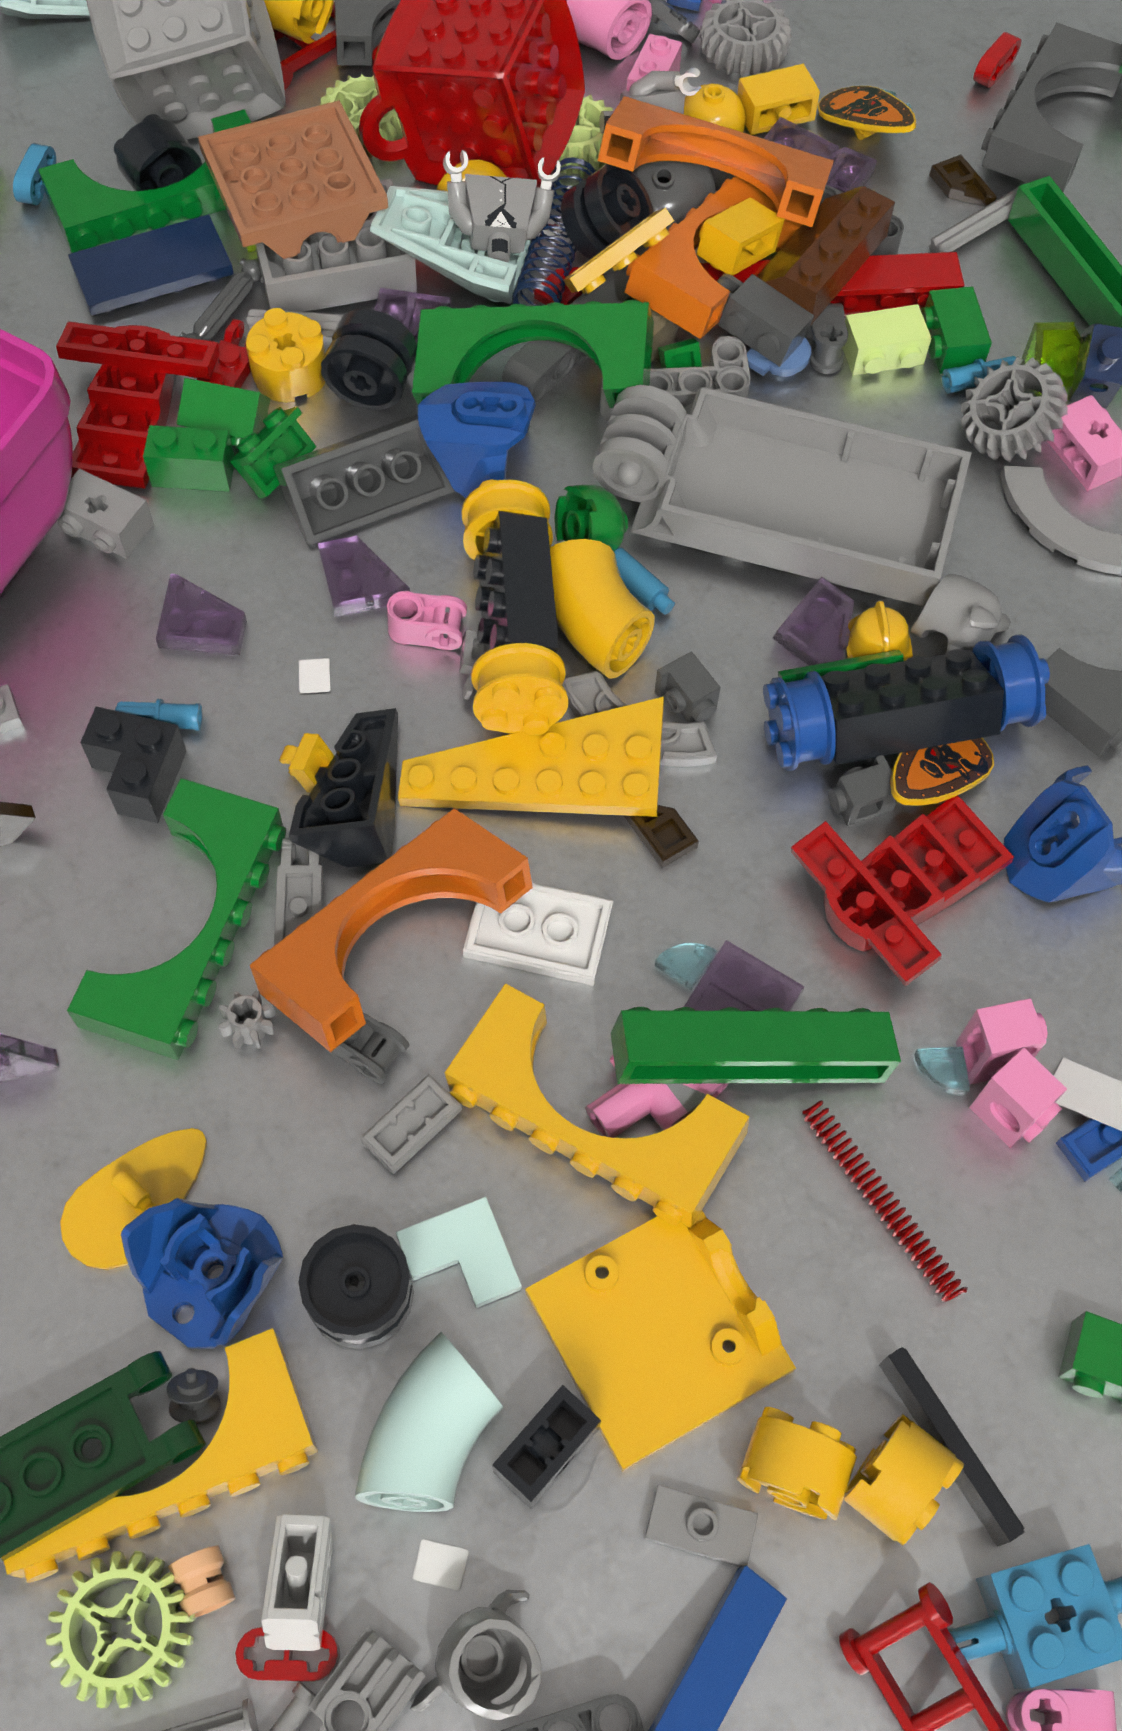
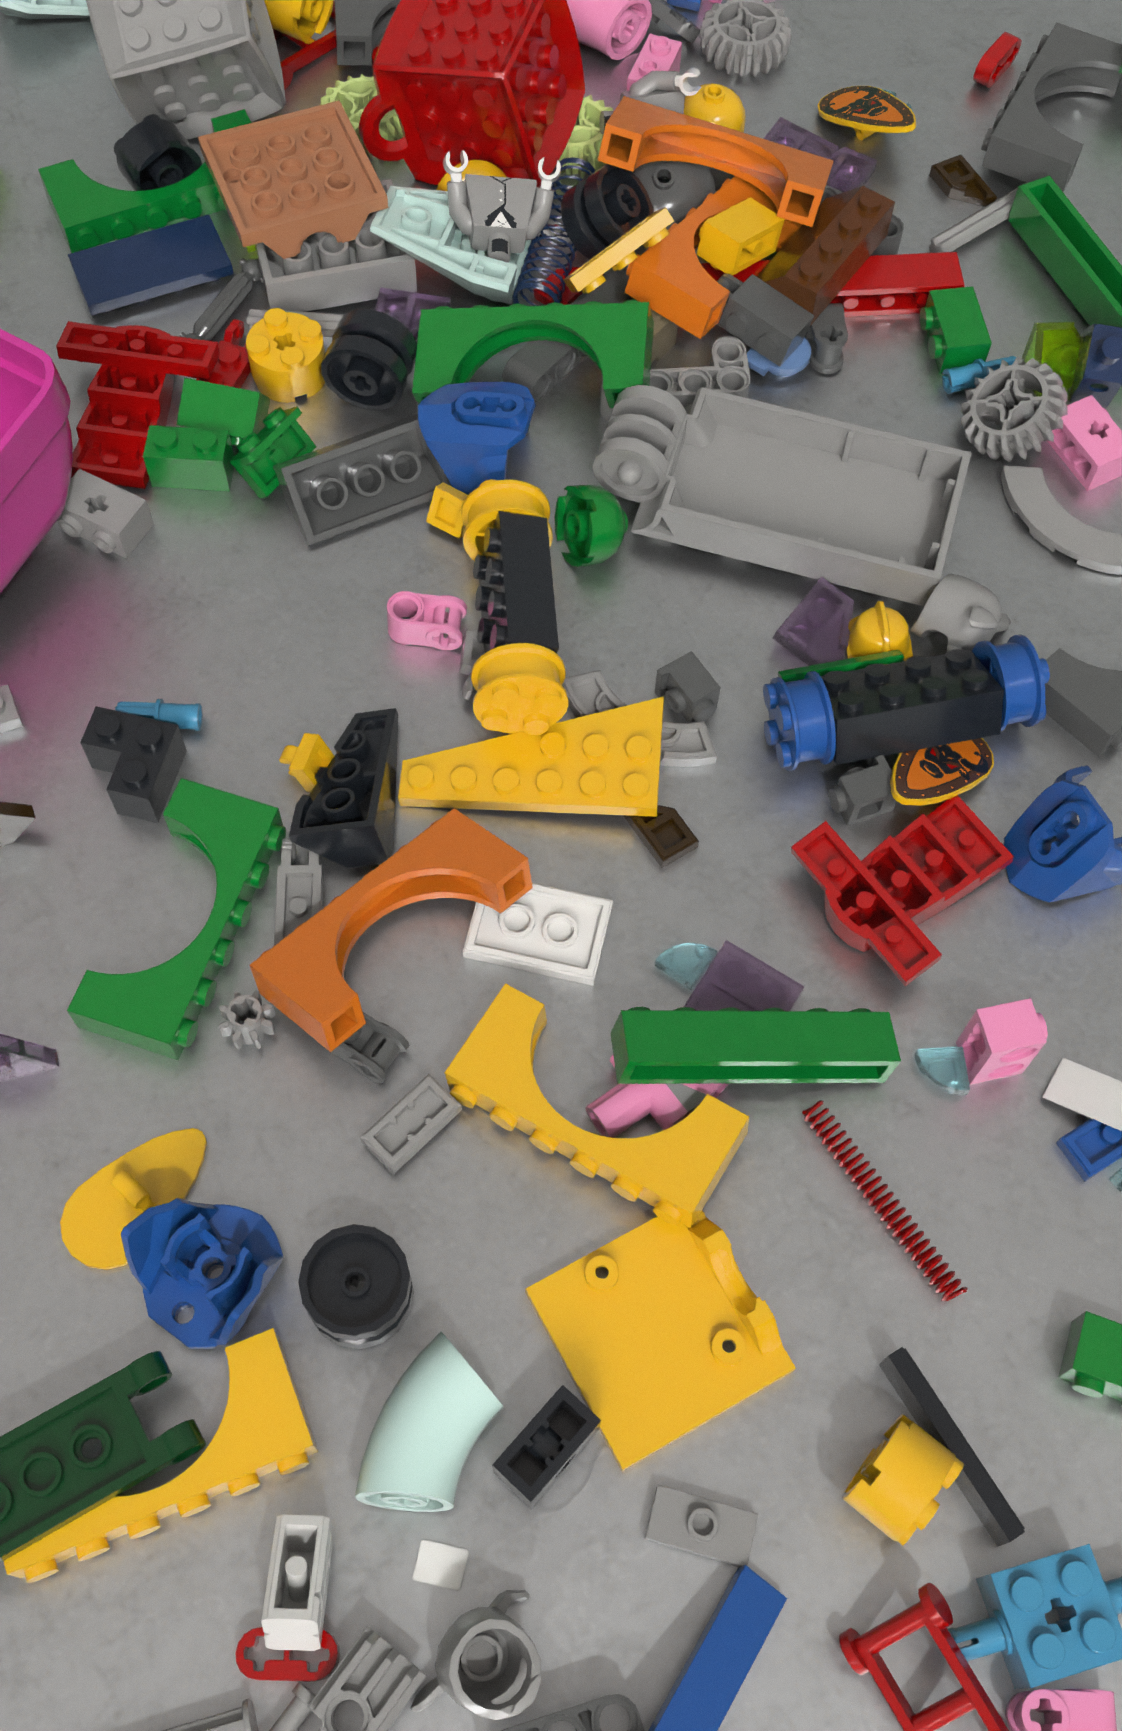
(27, 180): dark azure beam -> none
(109, 1651): yellowish green gear -> none
(193, 1395): dark grey wheel -> none
(199, 620): clear purple wing -> none
(202, 1581): light nougat wheel -> none
(314, 675): white sticker -> none
(357, 576): clear purple wing -> none
(446, 510): none -> yellow tile
(467, 1238): light aqua tile -> none
(597, 607): yellow brick -> none
(643, 583): dark azure cylinder -> none
(680, 354): green tile -> none
(778, 94): yellow brick -> none
(798, 1464): yellow brick -> none
(886, 340): yellowish green brick -> none
(1019, 1099): bright pink brick -> none

